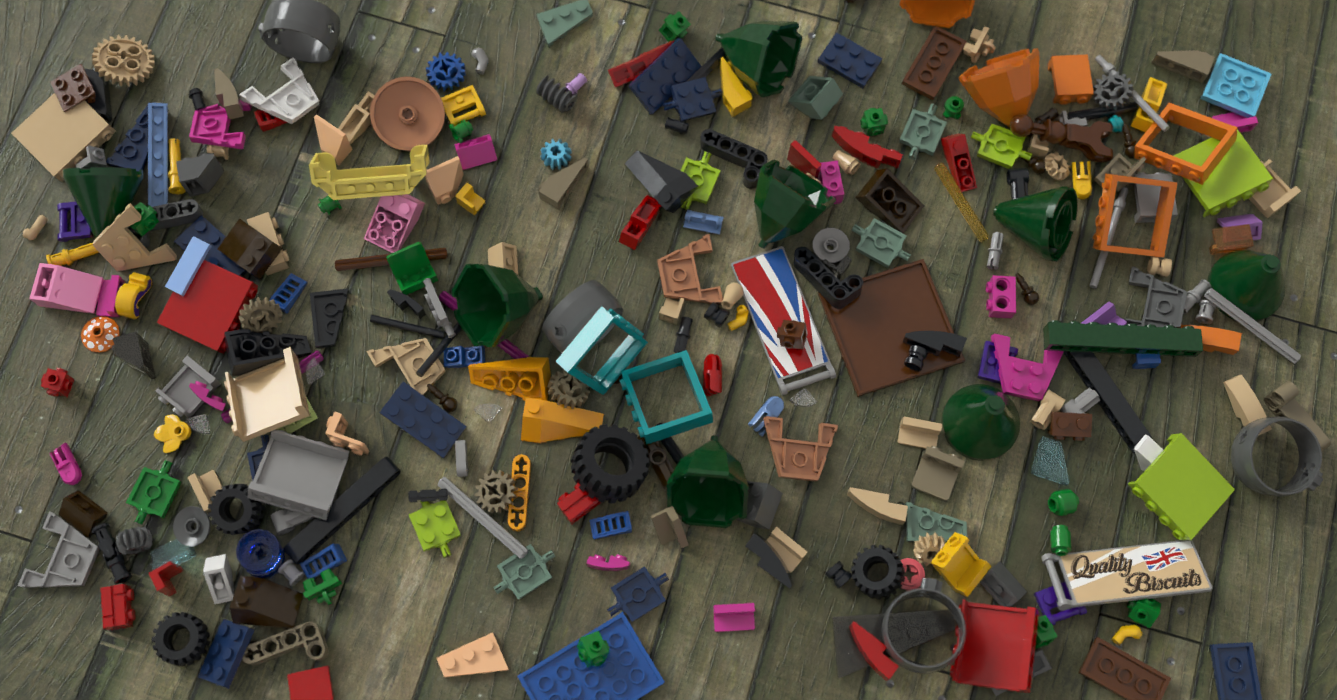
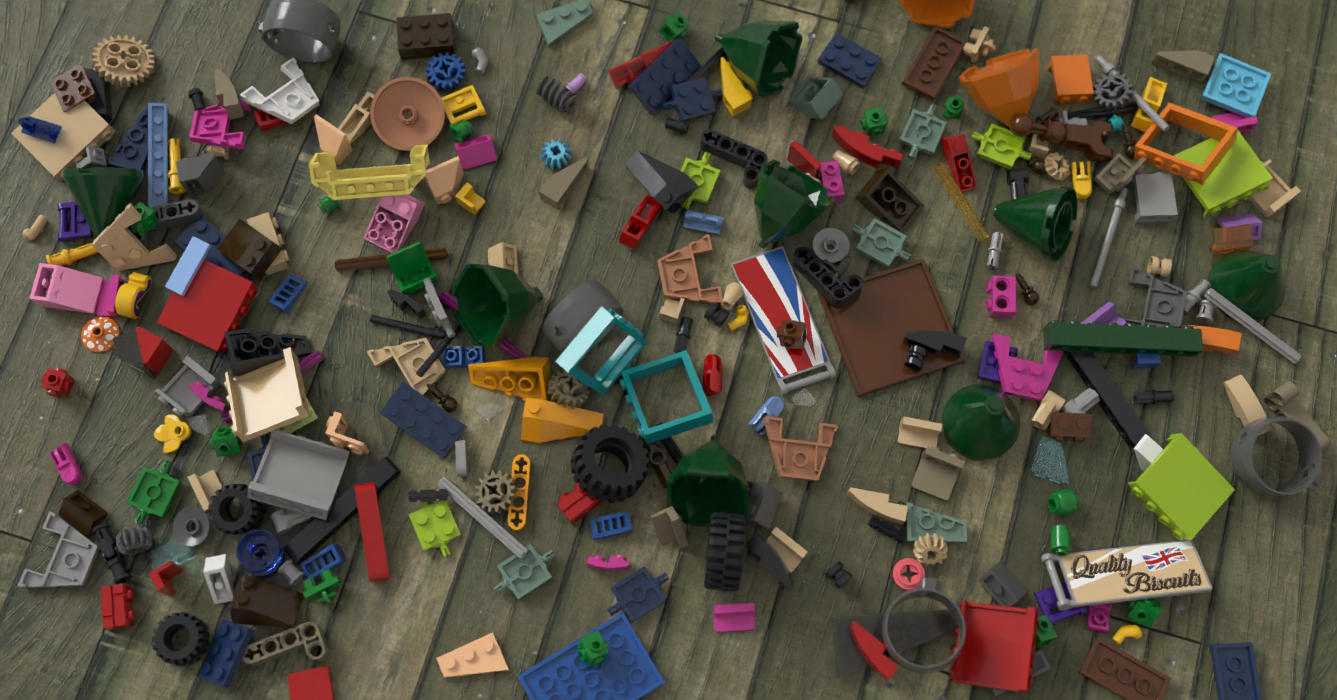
(40, 129): none -> clear blue hinge
(153, 349): none -> red slope
(225, 442): none -> green brick
(260, 315): dark tan gear -> none
(313, 371): clear tile -> none
(327, 315): black wing -> none
(371, 532): none -> red beam
(425, 36): none -> dark brown brick
(725, 551): none -> black tyre
(868, 559): black tyre -> none
(887, 529): none -> black axle
(960, 565): yellow panel -> none
(1099, 617): none -> dark pink slope
(1153, 396): none -> black axle
(1162, 219): orange window -> none

